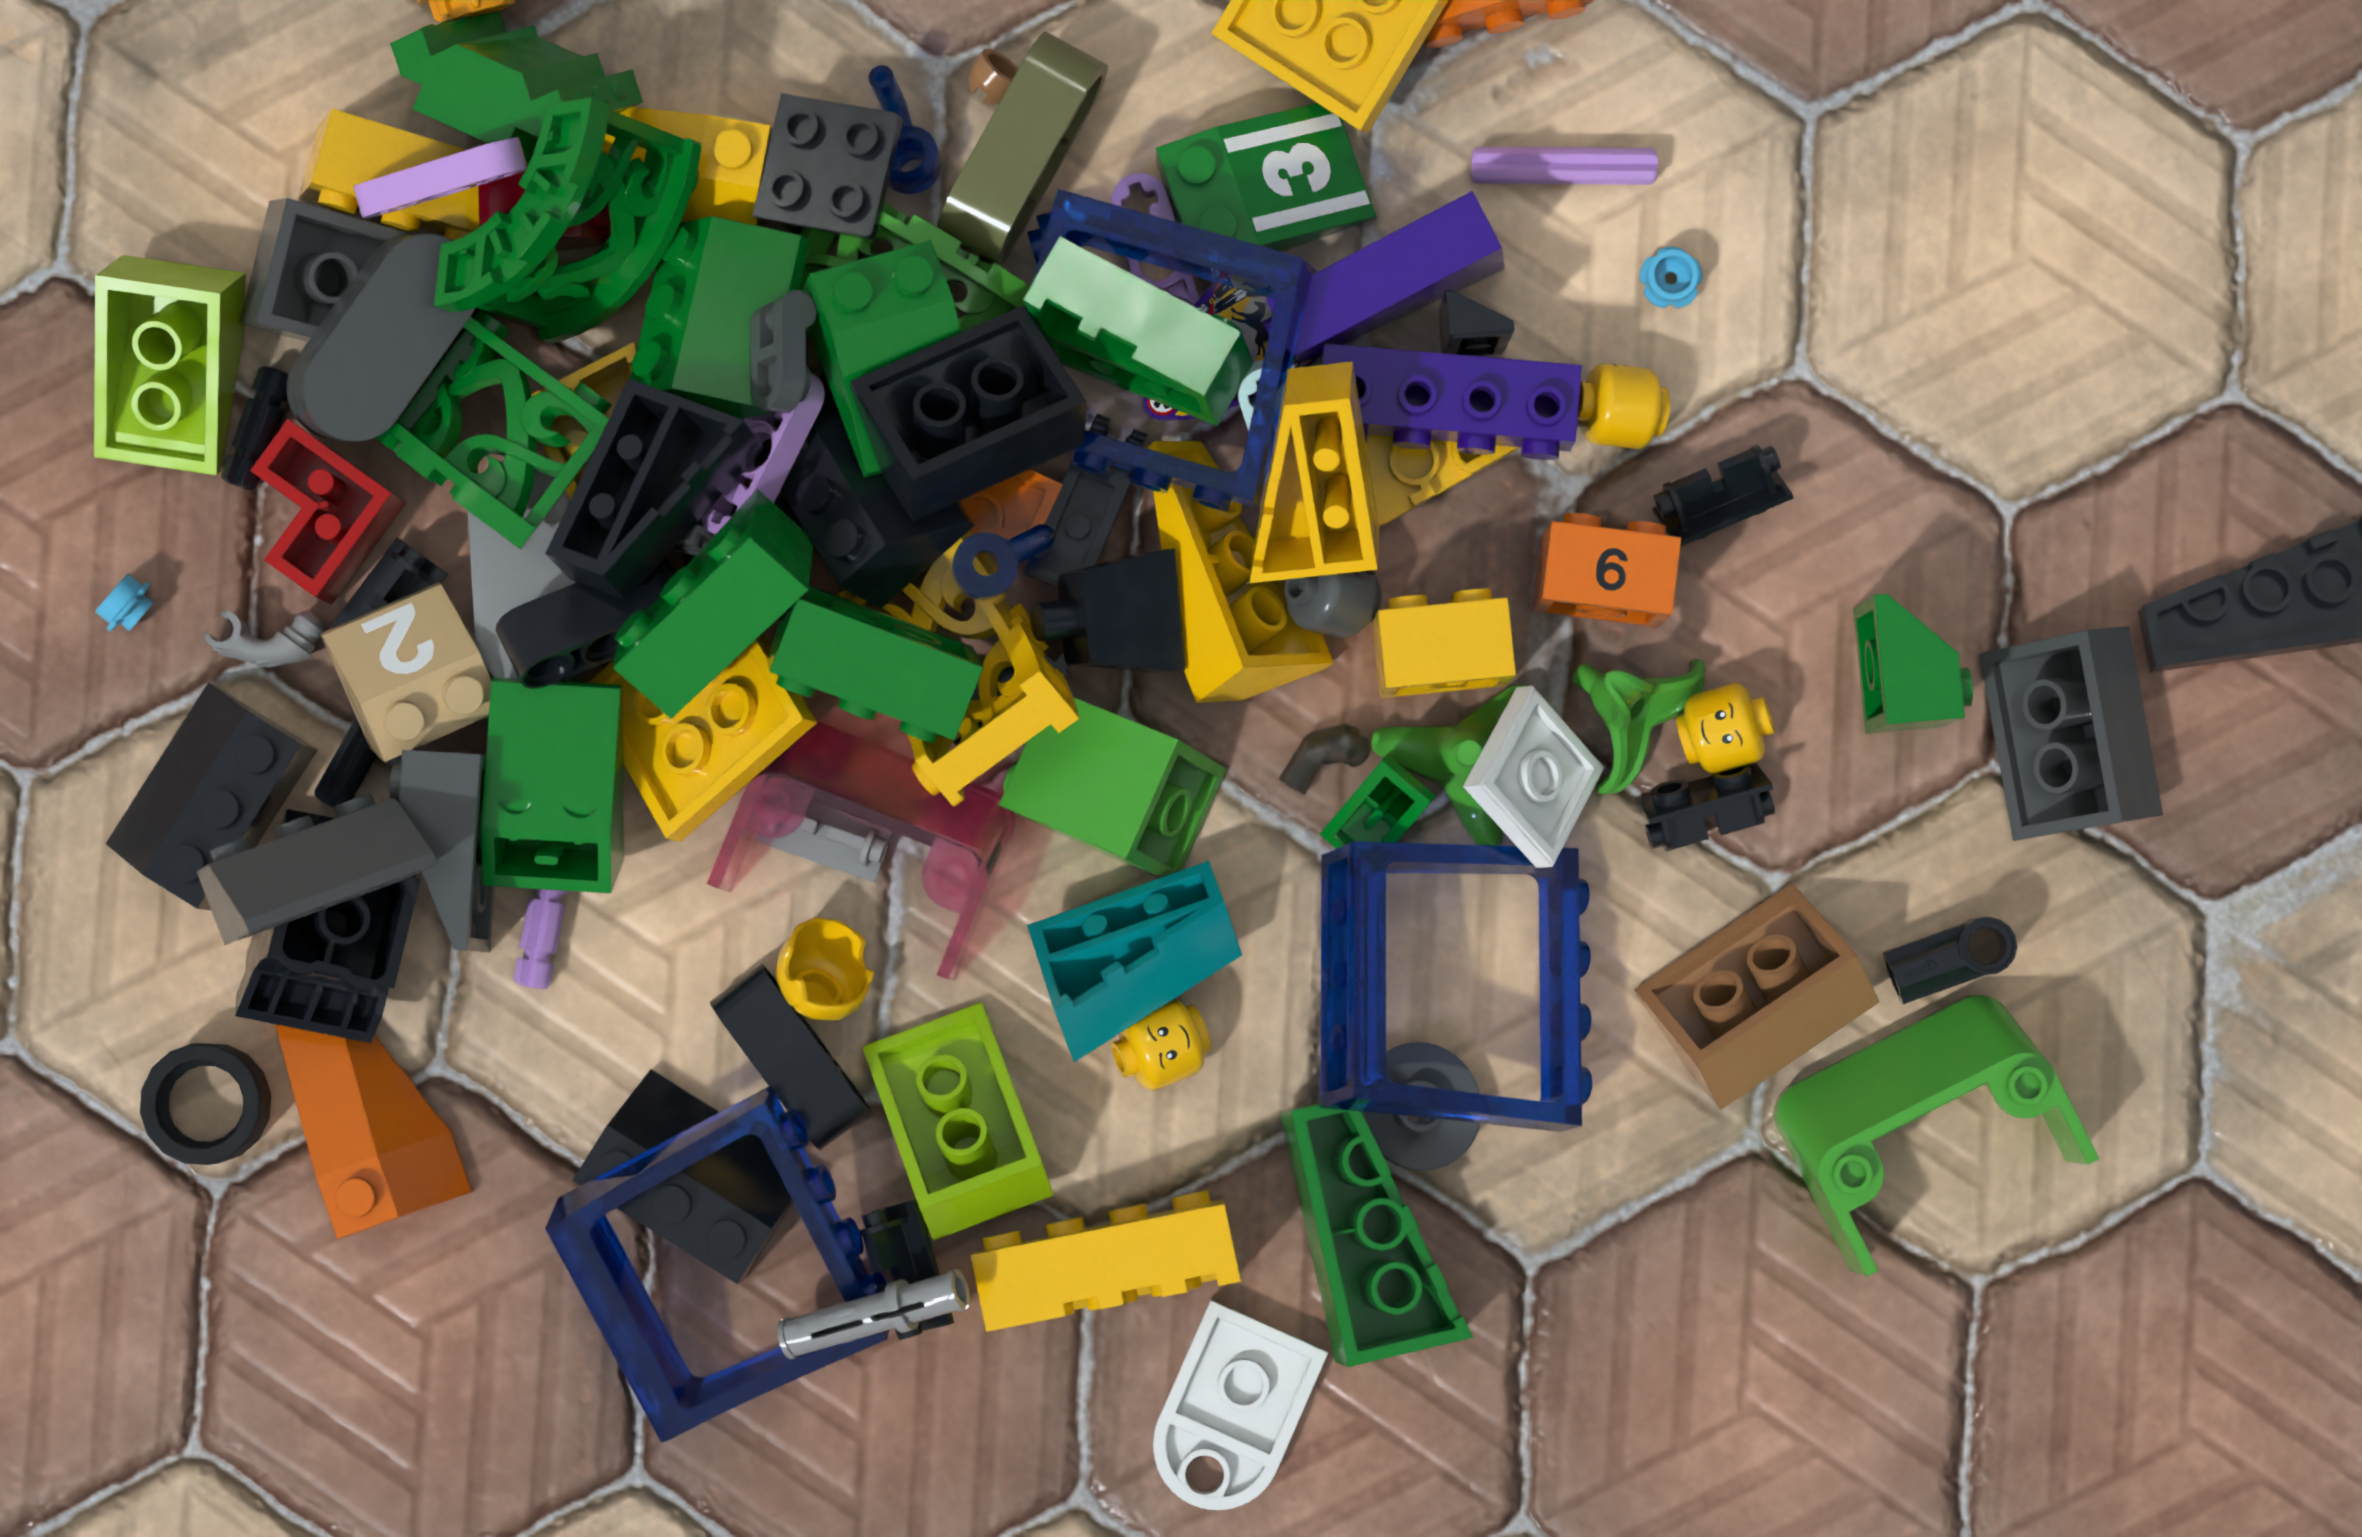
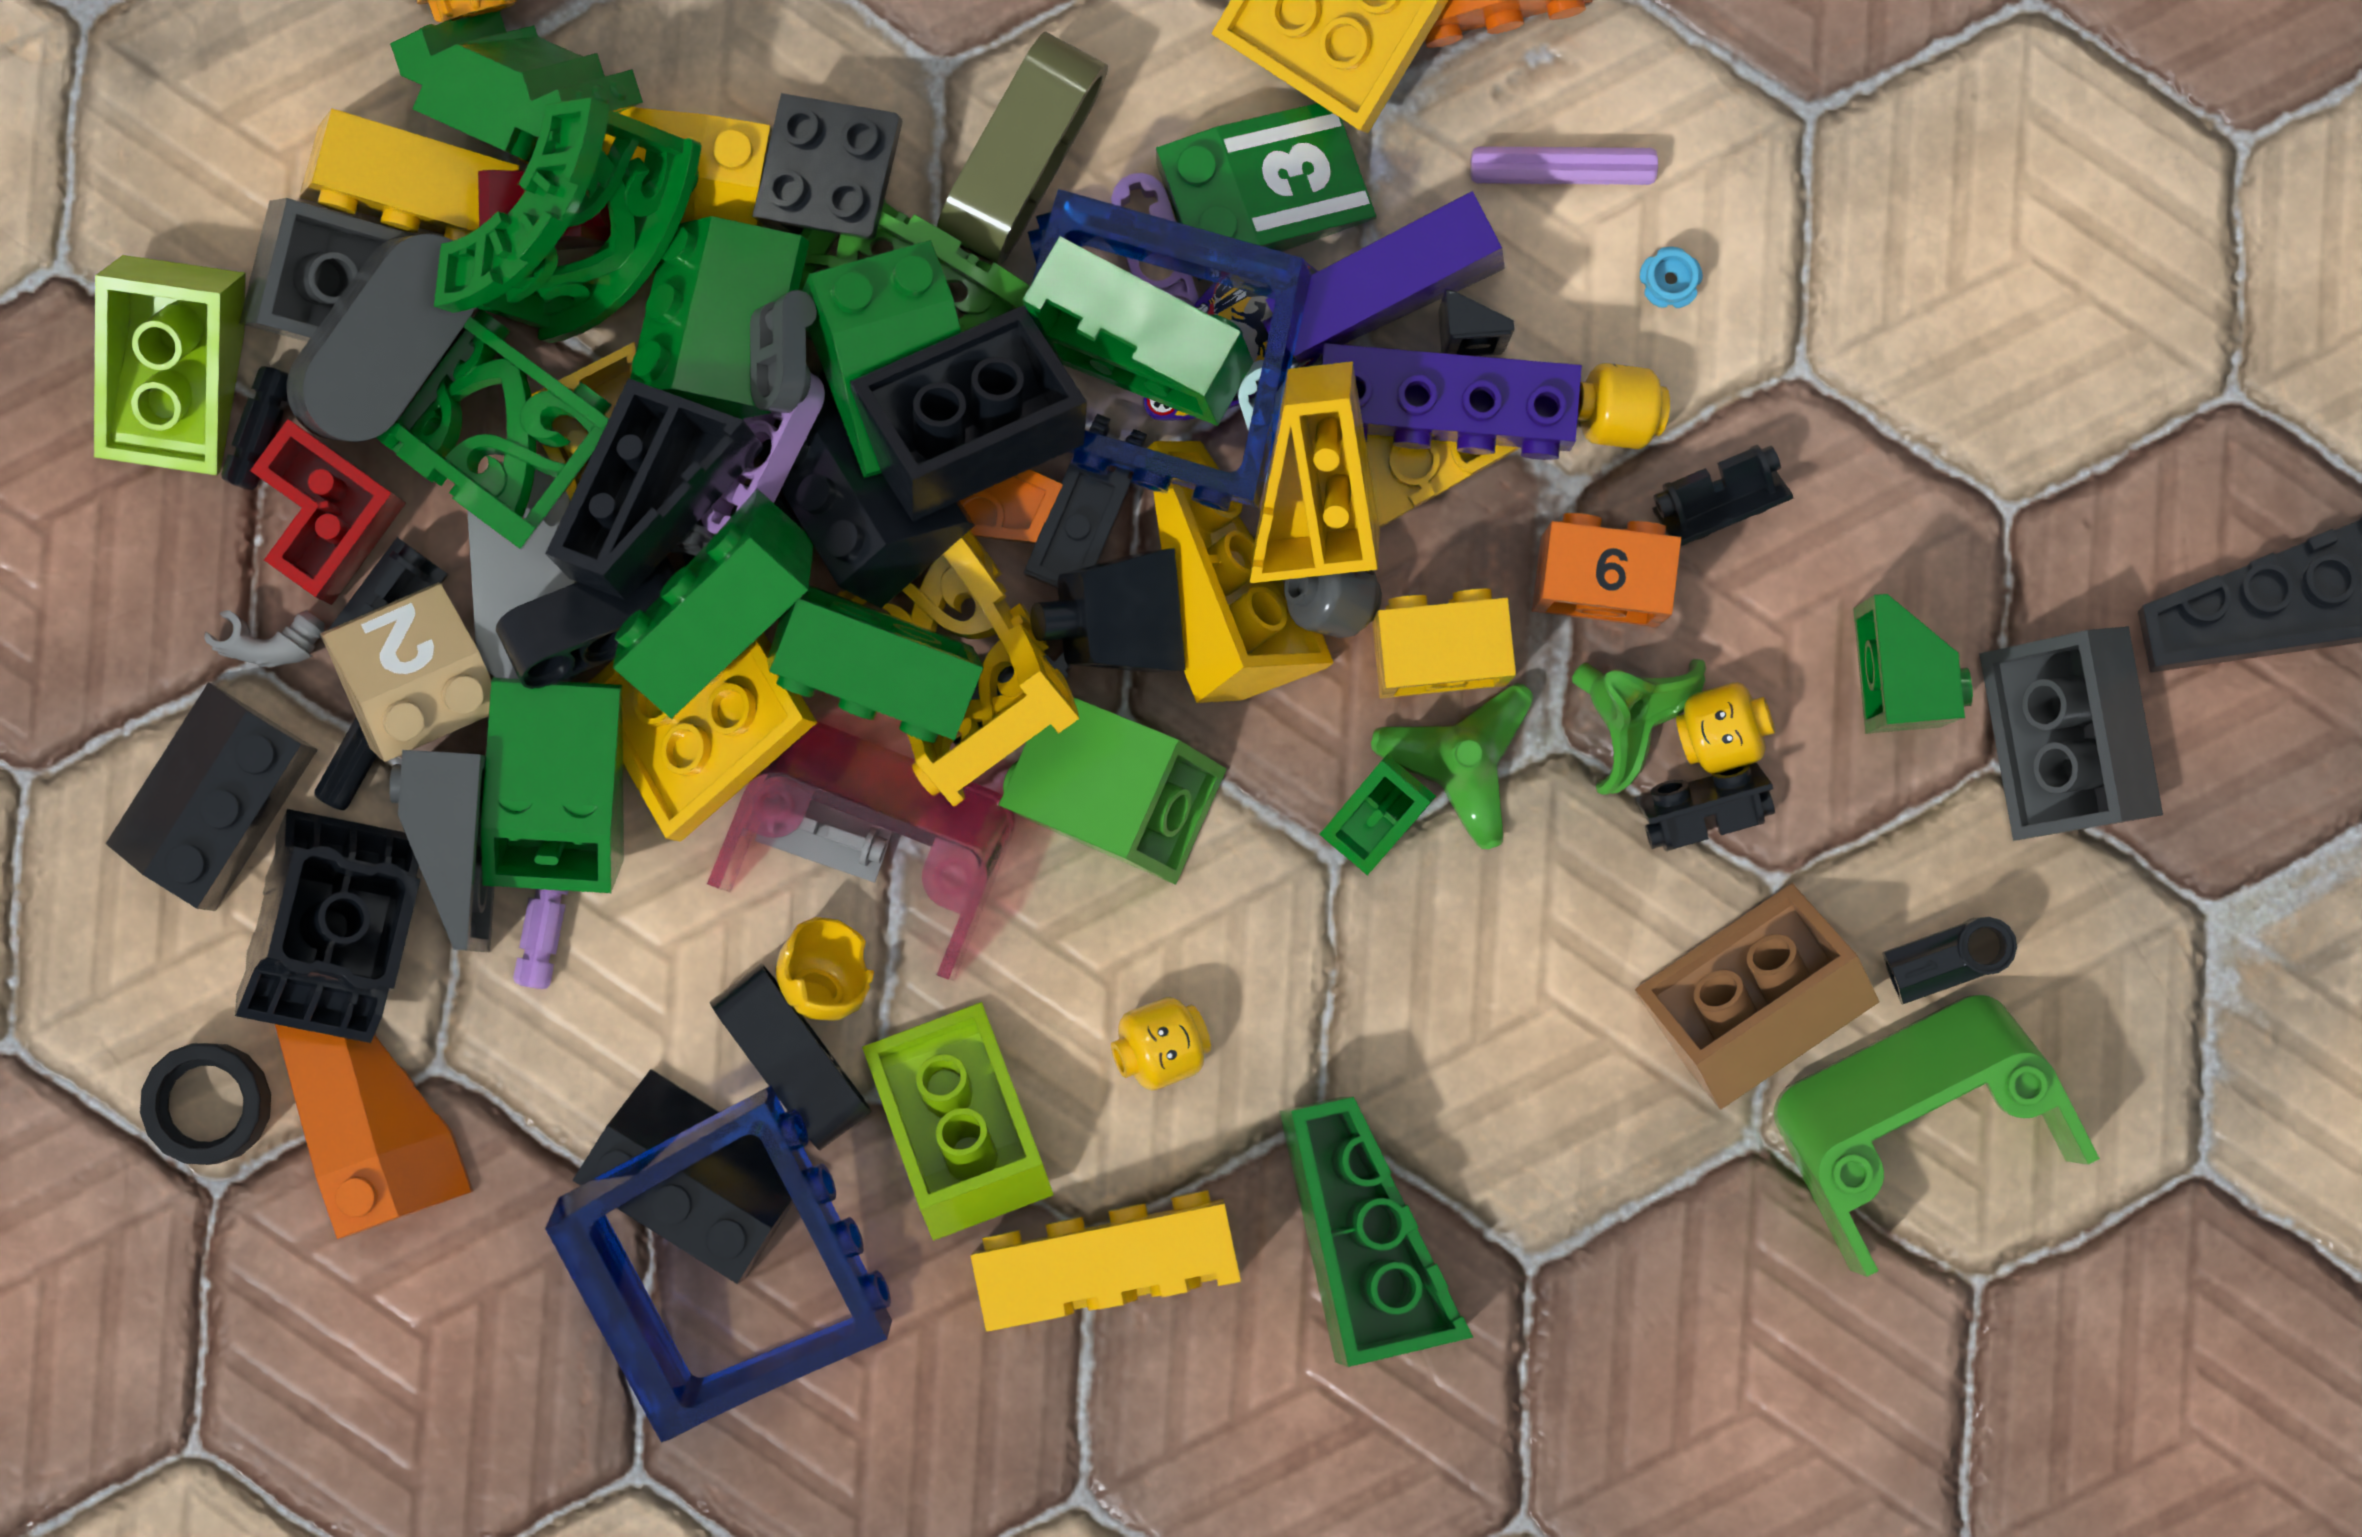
(125, 604): medium azure plate -> none
(312, 866): dark grey slope -> none
(440, 177): lavender beam -> none
(897, 1307): light grey pin -> none
(900, 1242): black hinge -> none
(913, 141): clear blue plate -> none
(992, 75): medium nougat hinge -> none
(1008, 553): clear blue plate -> none
(1132, 953): teal wedge -> none
(1235, 1403): white tile -> none
(1321, 748): clear smoke arm -> none
(1355, 985): clear blue windscreen -> none
(1429, 1141): dark grey dish -> none
(1534, 777): white tile -> none

